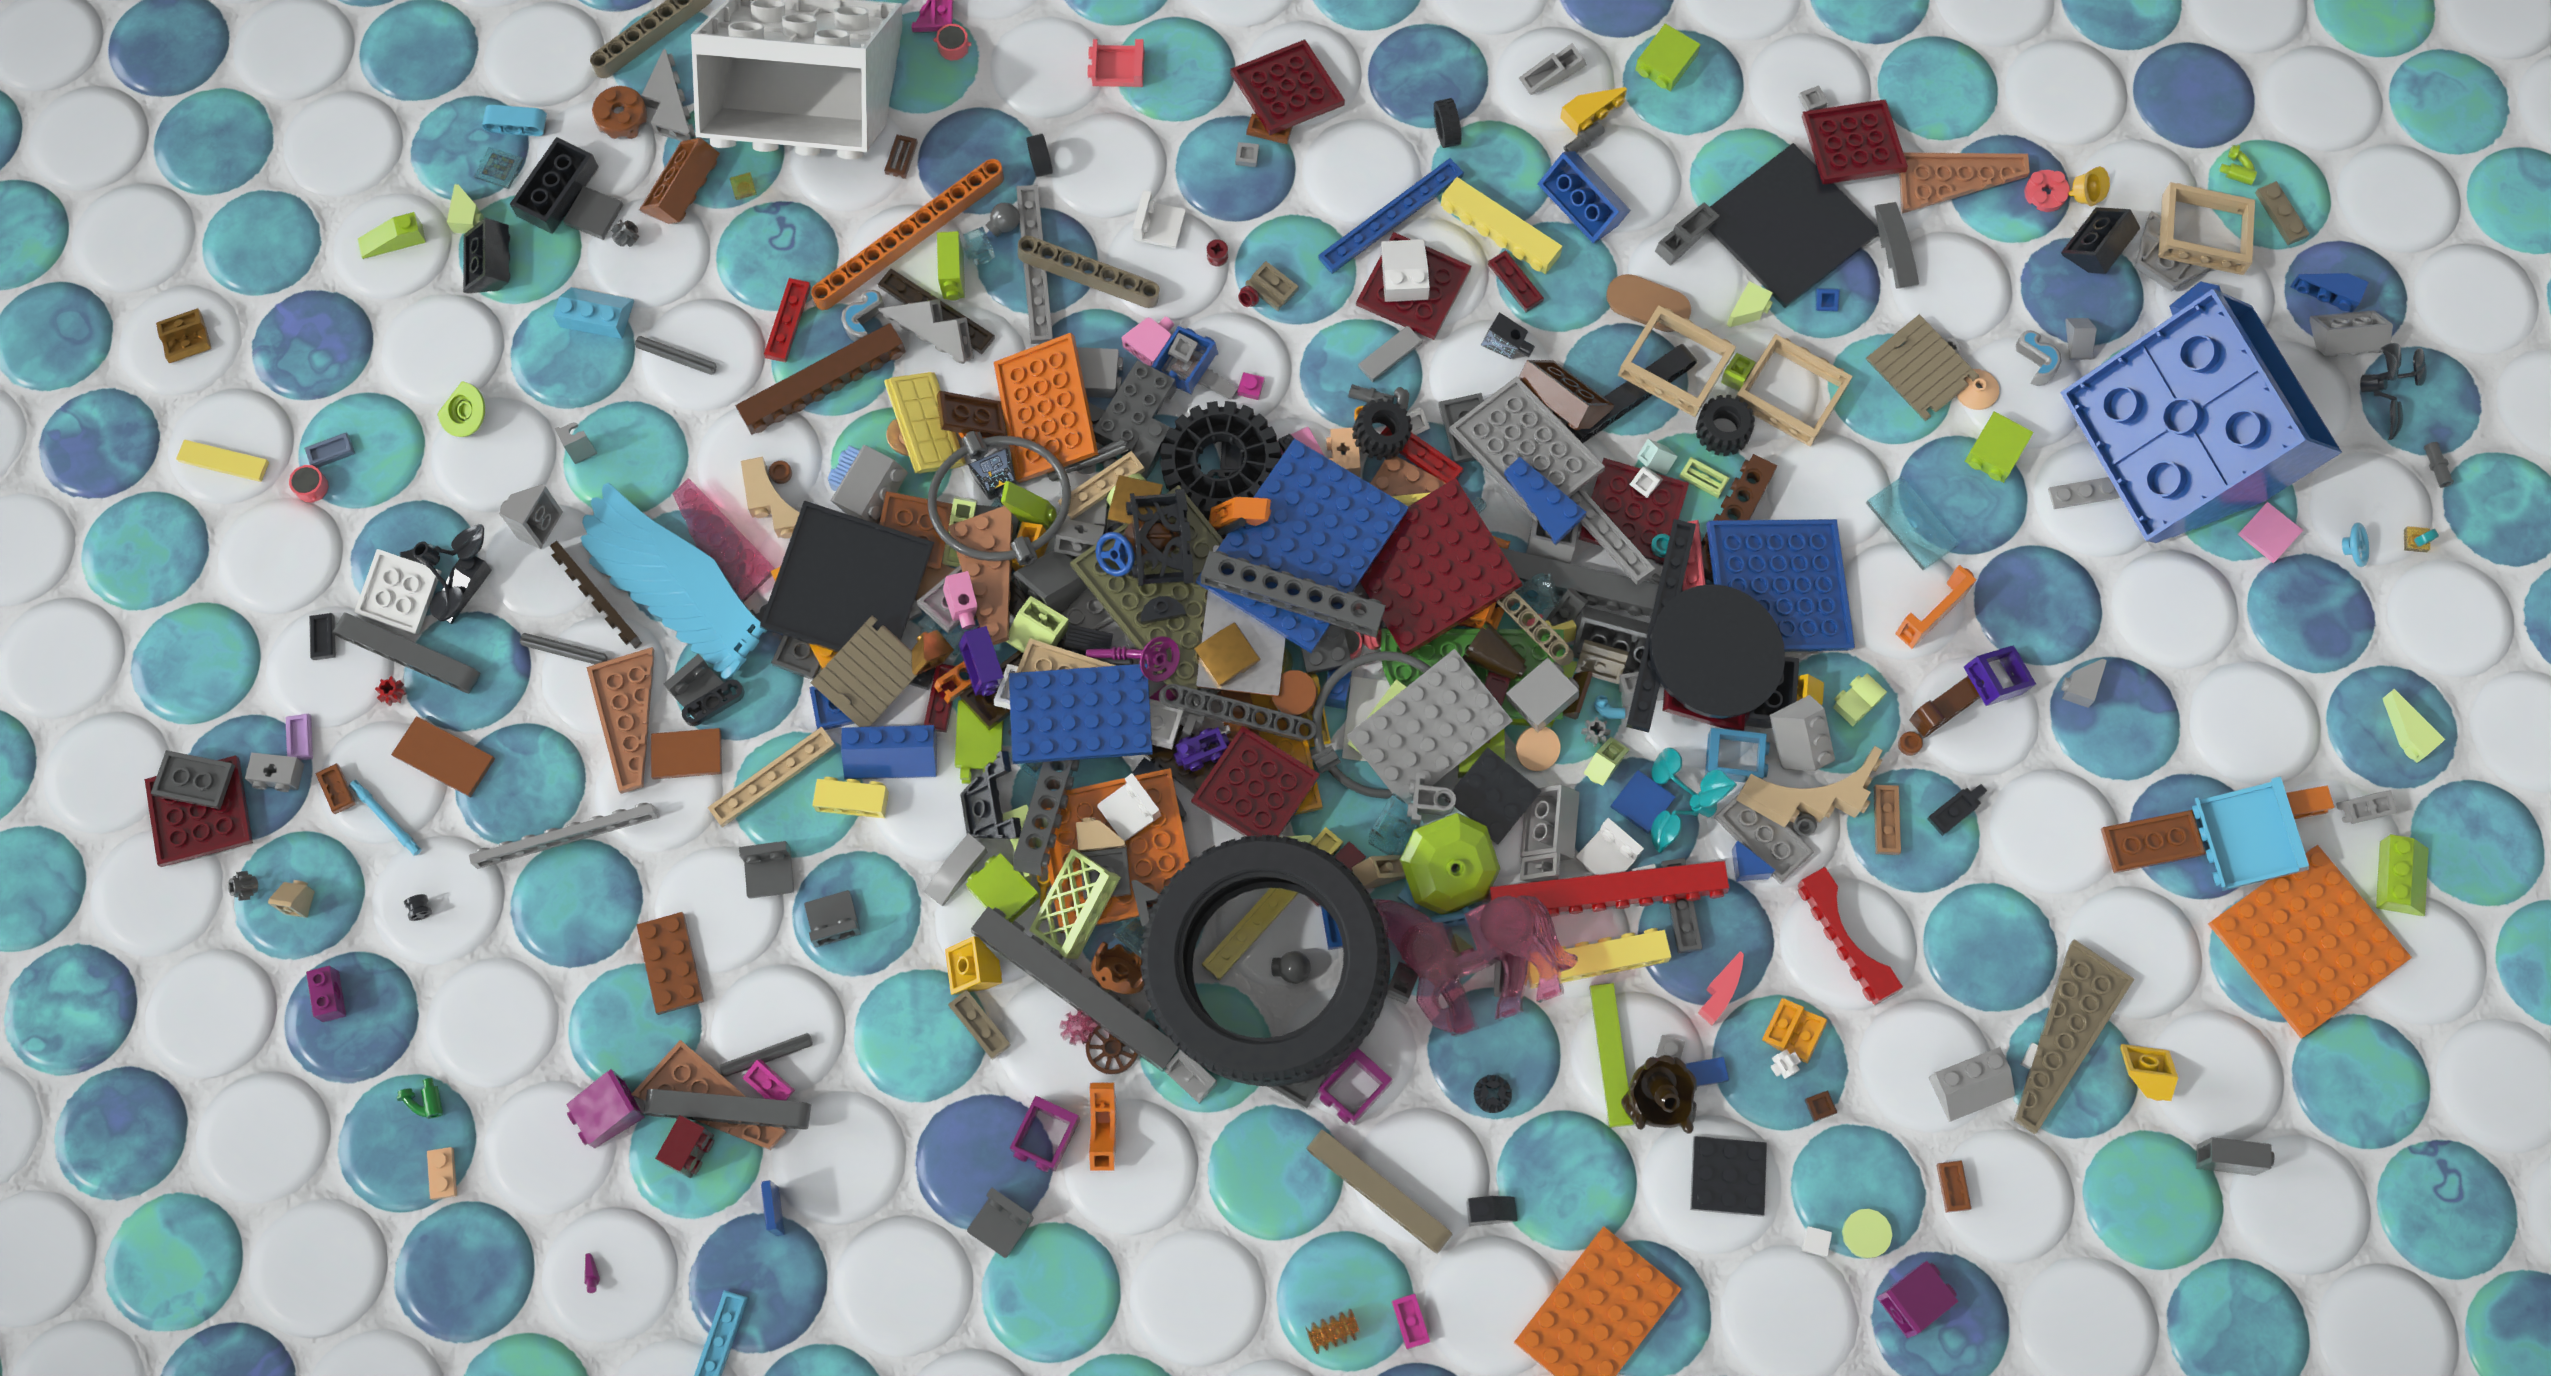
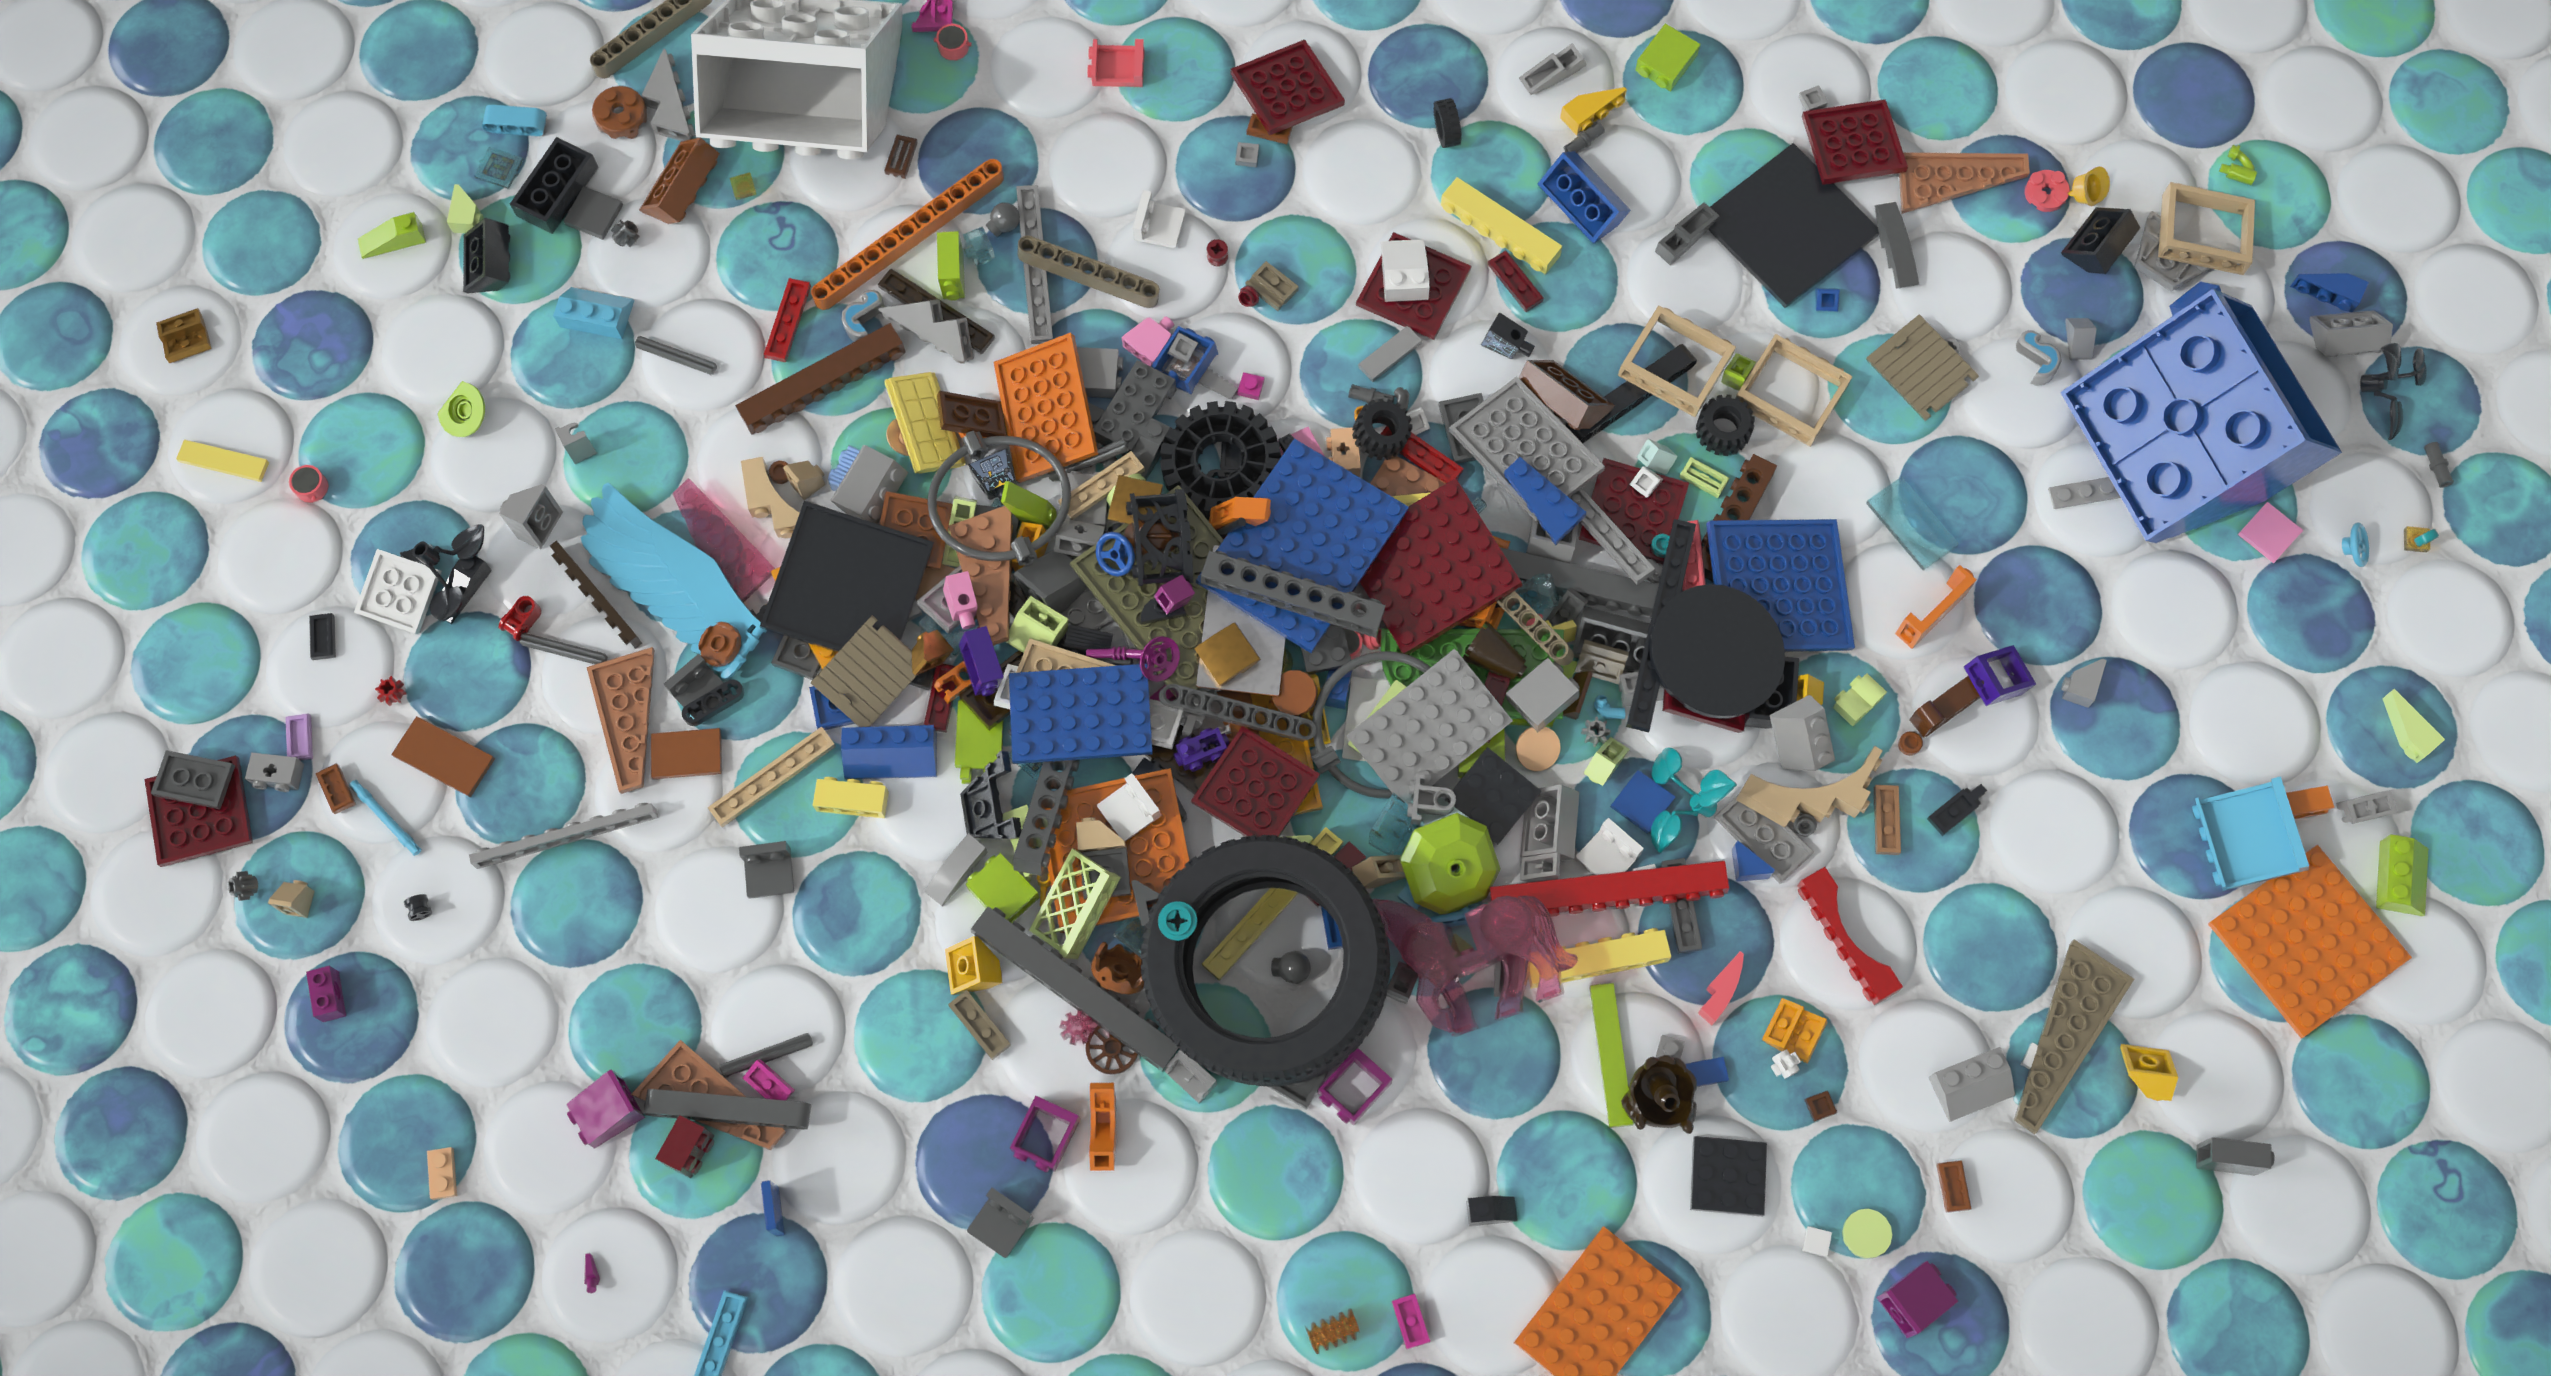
(330, 450): sand blue tile -> none
(406, 653): dark grey beam -> none
(431, 1100): green plant -> none
(517, 617): none -> red piece
(670, 963): dark orange plate -> none
(720, 644): none -> dark orange tile
(804, 478): none -> tan slope
(832, 918): dark grey bracket -> none
(1039, 155): black tyre -> none
(1169, 913): none -> teal gear
(1174, 594): none -> magenta brick
(1379, 1191): dark tan beam -> none
(1390, 216): blue plate -> none
(1492, 1105): black gear -> none
(1639, 298): medium nougat tile -> none
(1736, 775): dark azure window -> none
(1751, 305): yellowish green slope -> none
(1983, 397): light nougat dish -> none
(1998, 447): lime brick -> none
(2153, 841): dark orange tile -> none
(2282, 213): dark tan plate -> none

